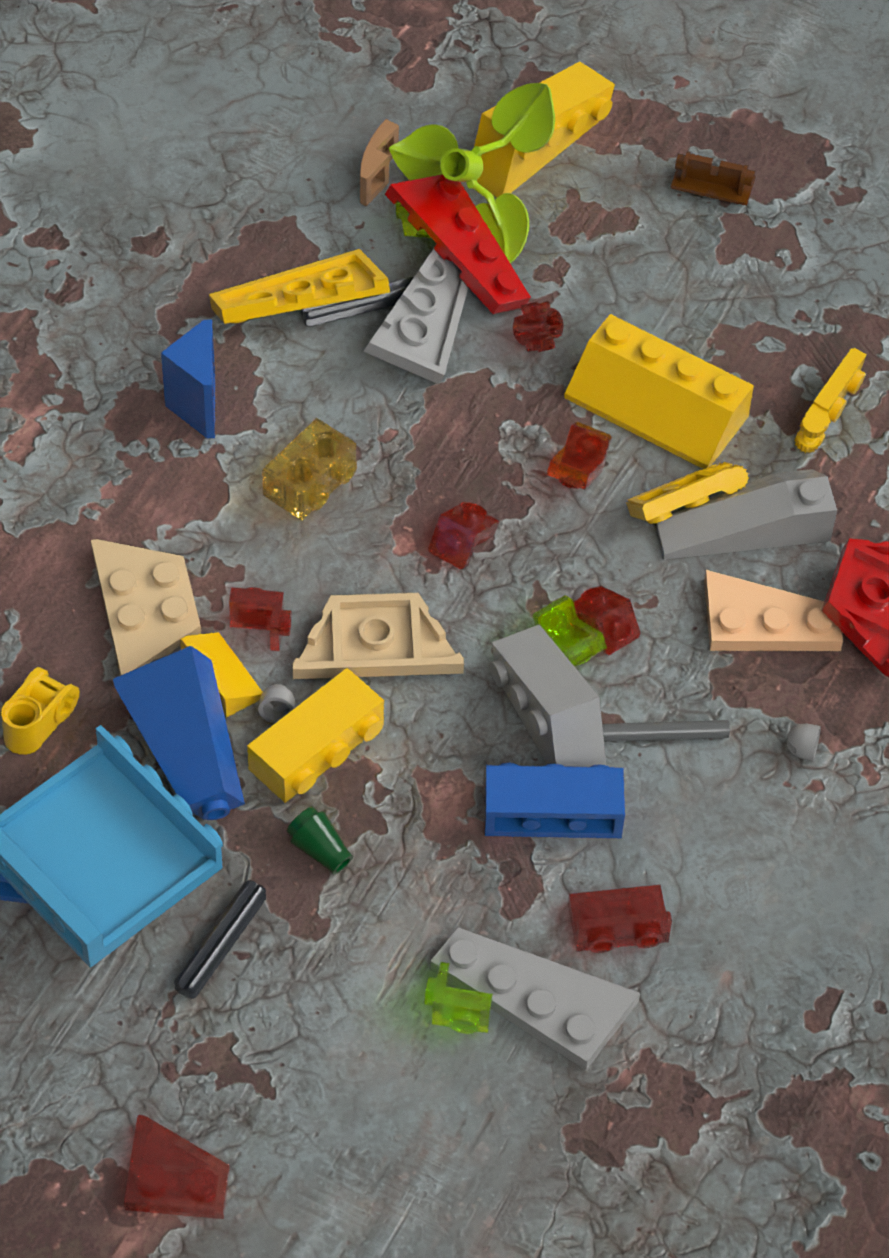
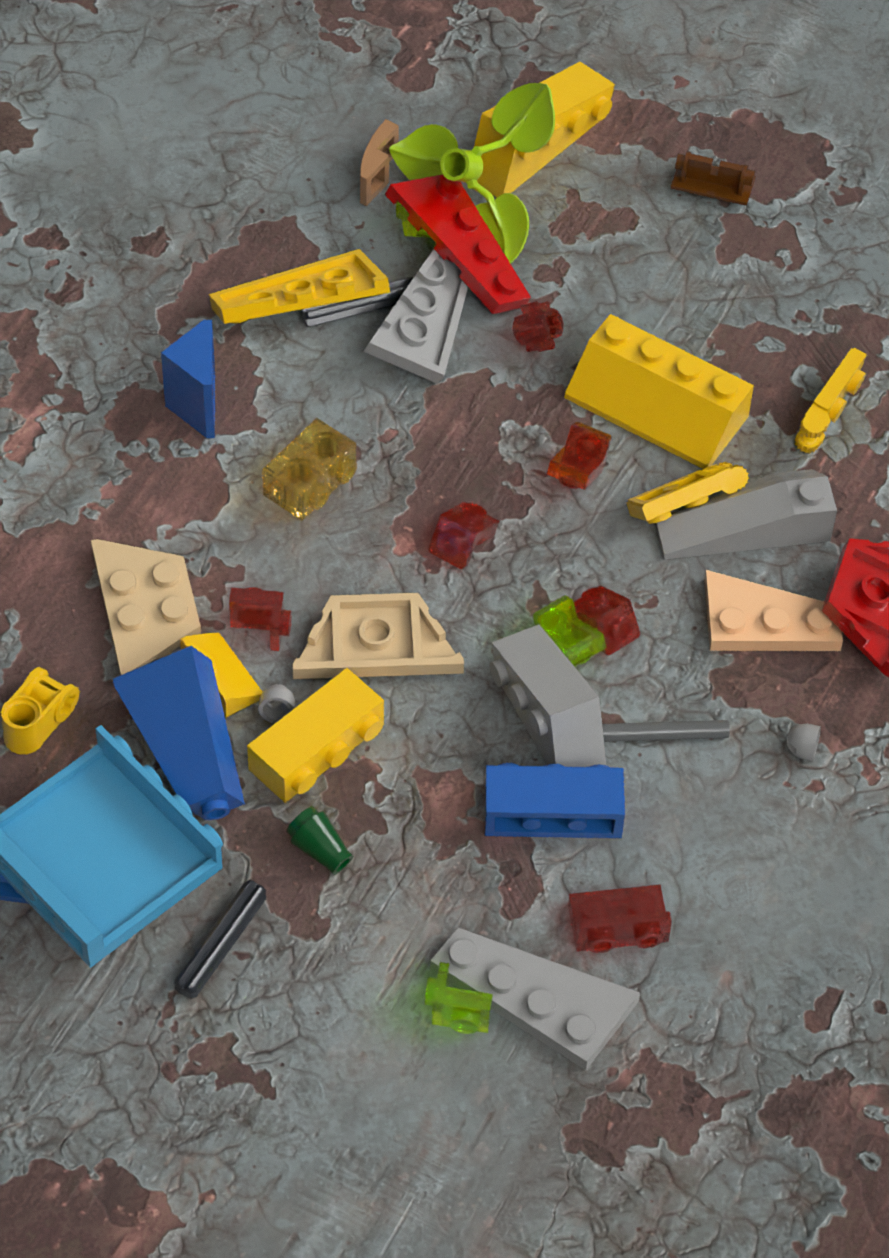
(174, 1175): clear red wing -> none

